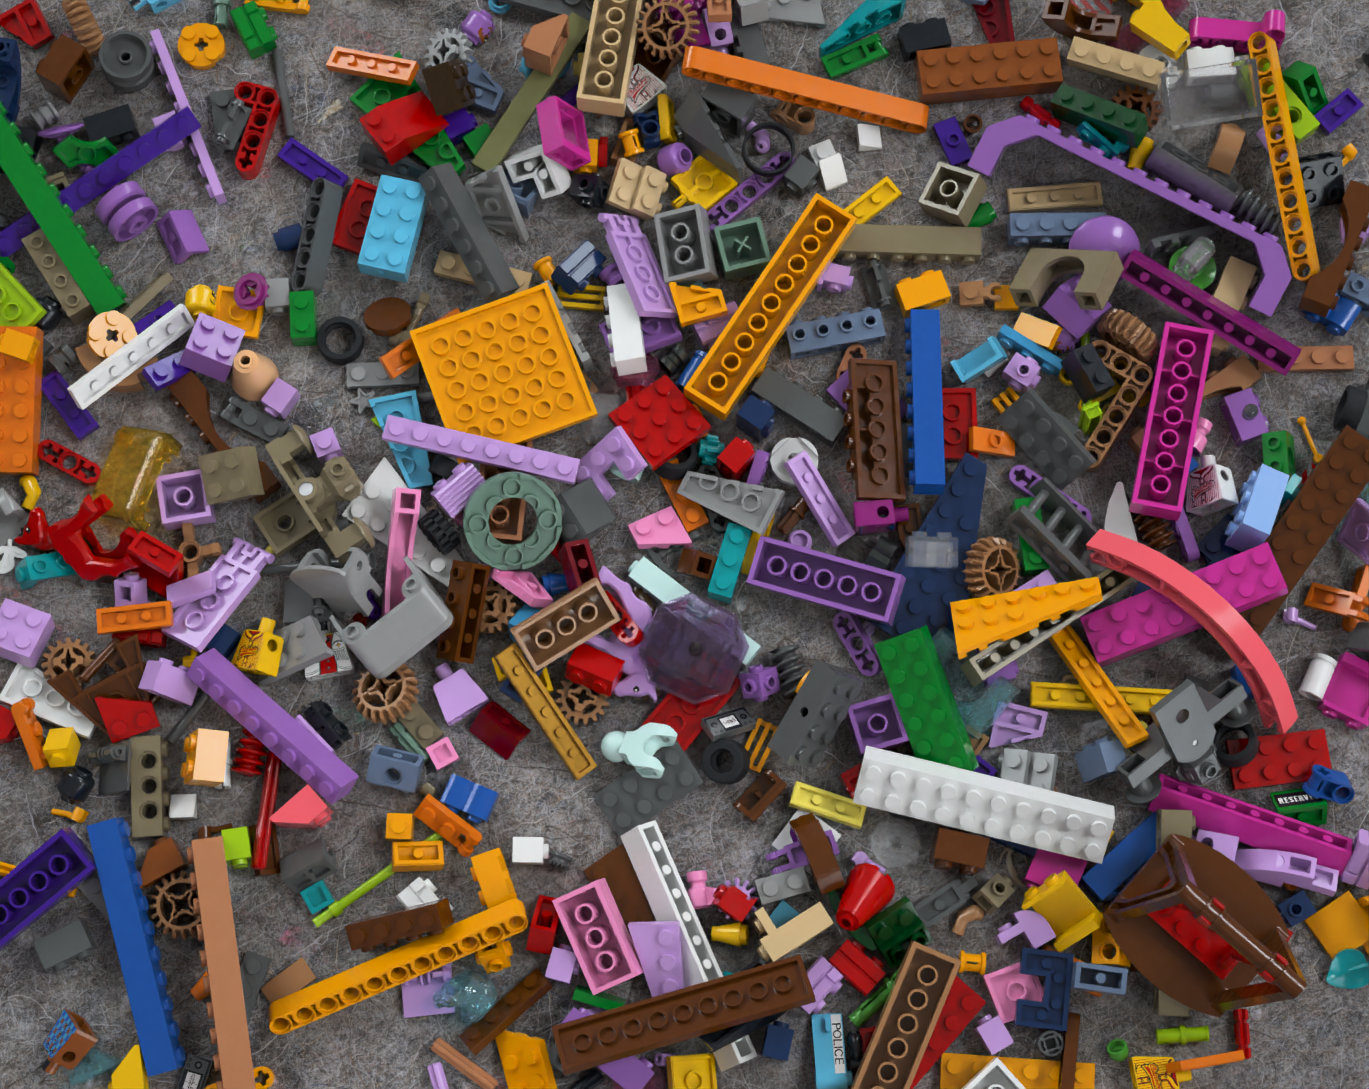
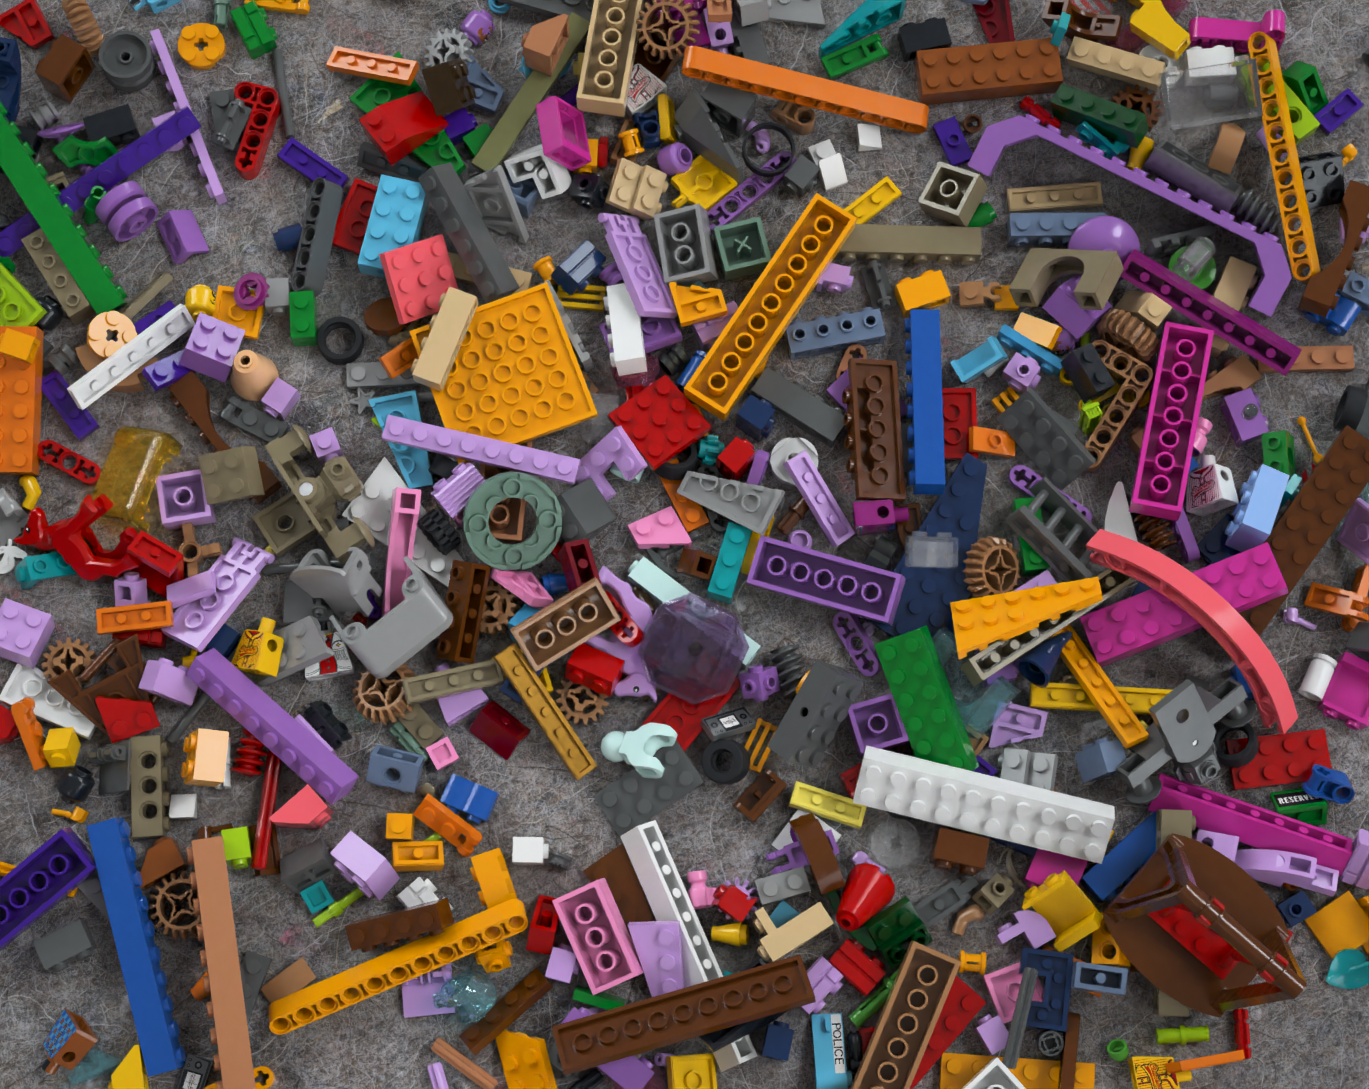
(91, 203): none -> green pin
(364, 866): none -> lavender brick
(418, 277): none -> coral plate
(445, 338): none -> tan brick
(452, 681): none -> dark tan tile
(1020, 1017): none -> dark grey axle
(1040, 661): none -> dark blue hat
(1059, 28): none -> teal plate
(1145, 307): none -> tan slope

